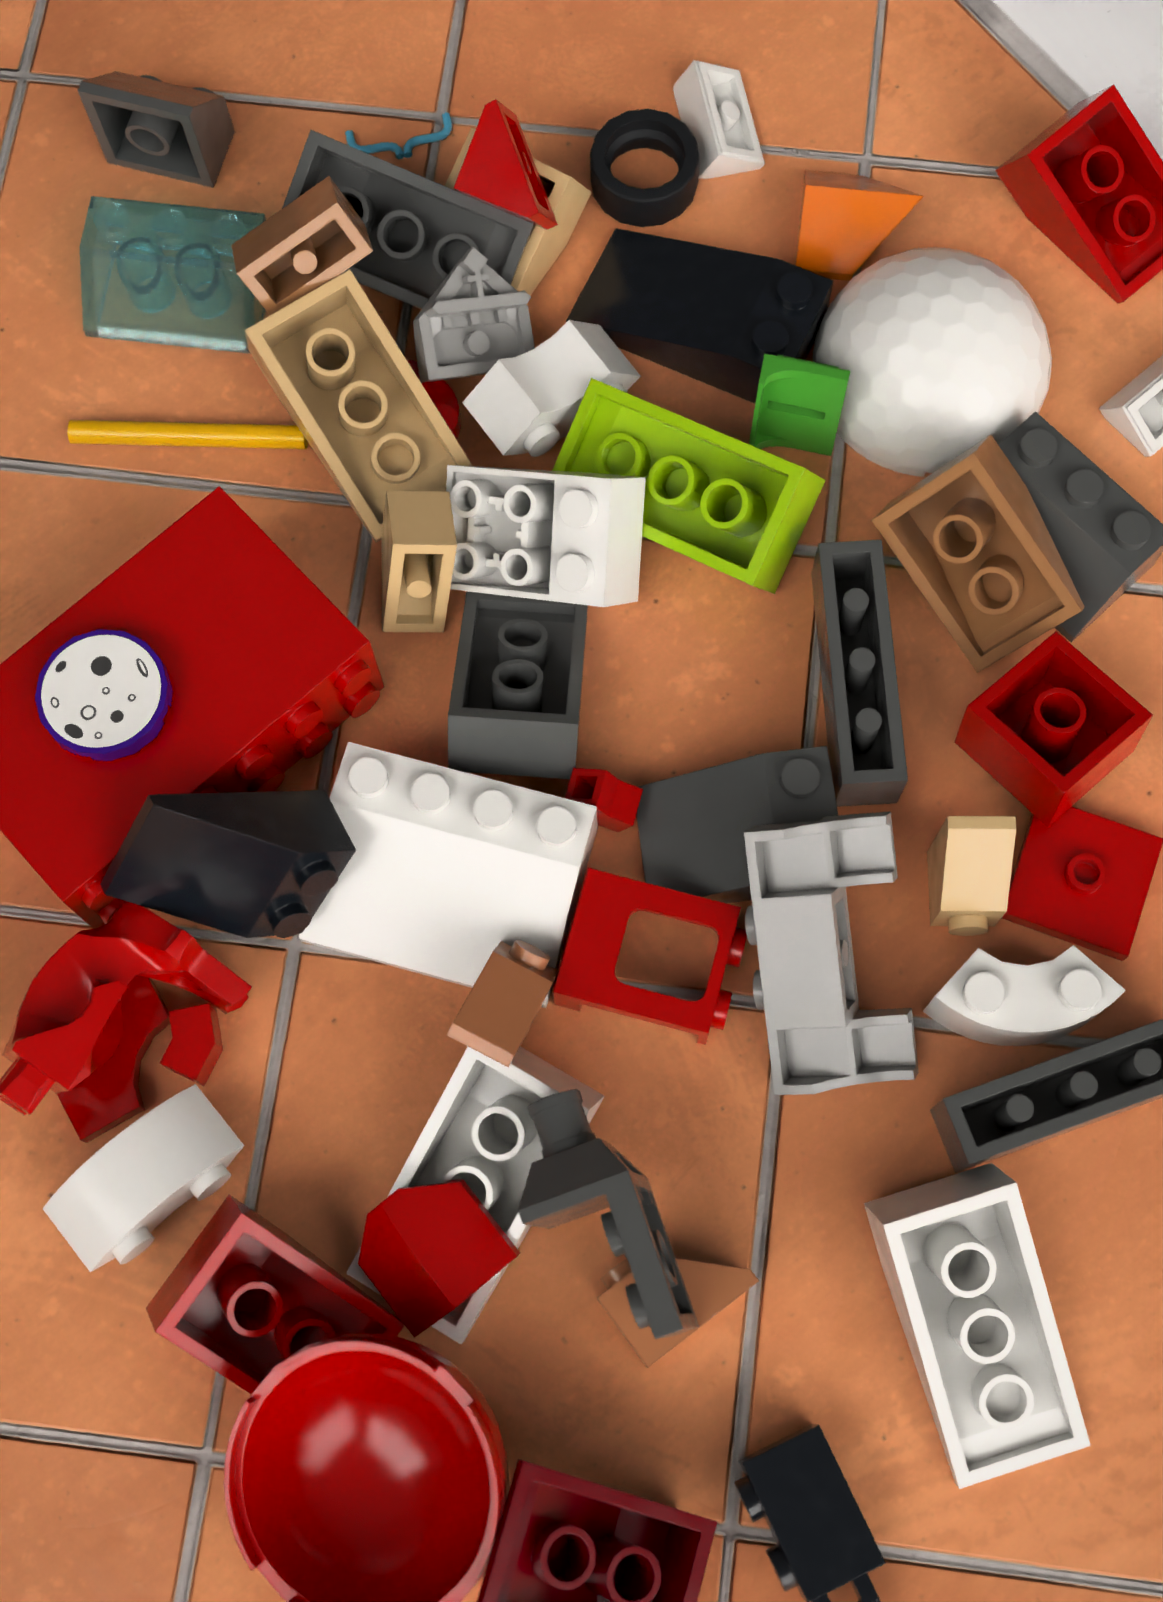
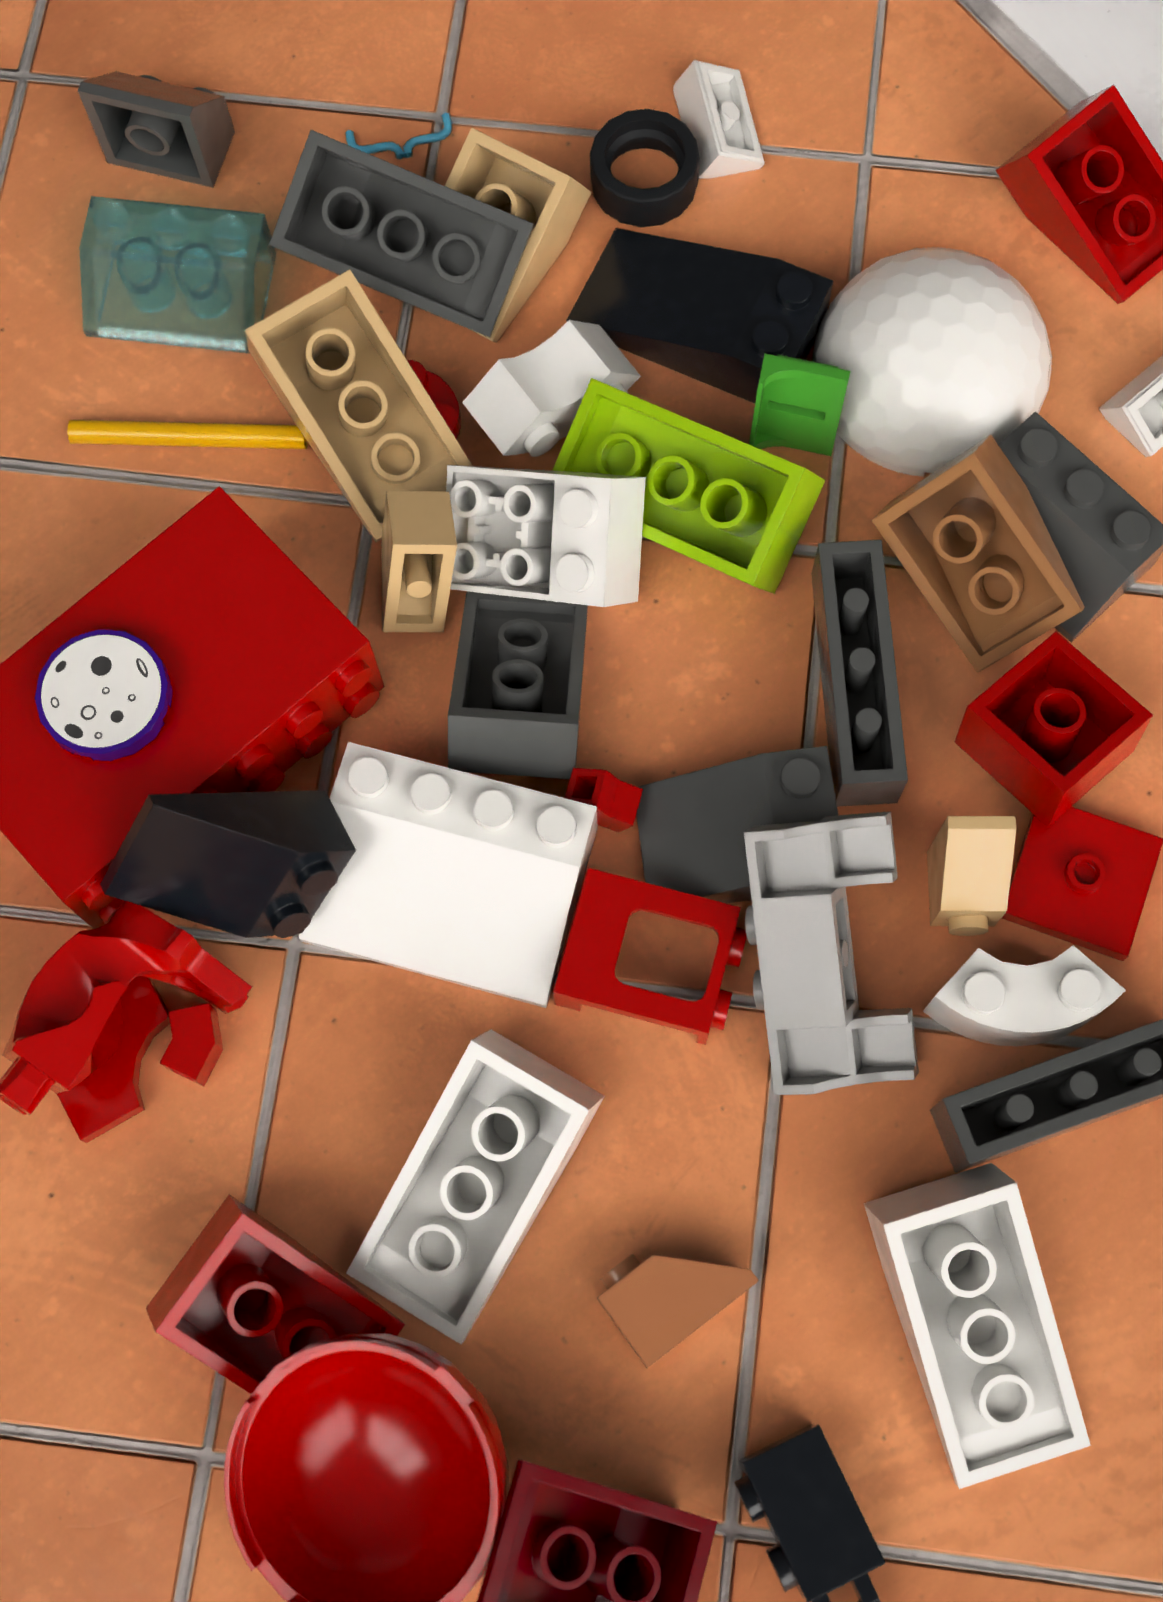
(142, 1178): white brick -> none
(301, 247): medium nougat brick -> none
(432, 1250): red slope -> none
(471, 322): light grey slope -> none
(502, 168): red slope -> none
(504, 1001): nougat slope -> none
(589, 1176): dark grey plate -> none
(846, 221): orange slope -> none

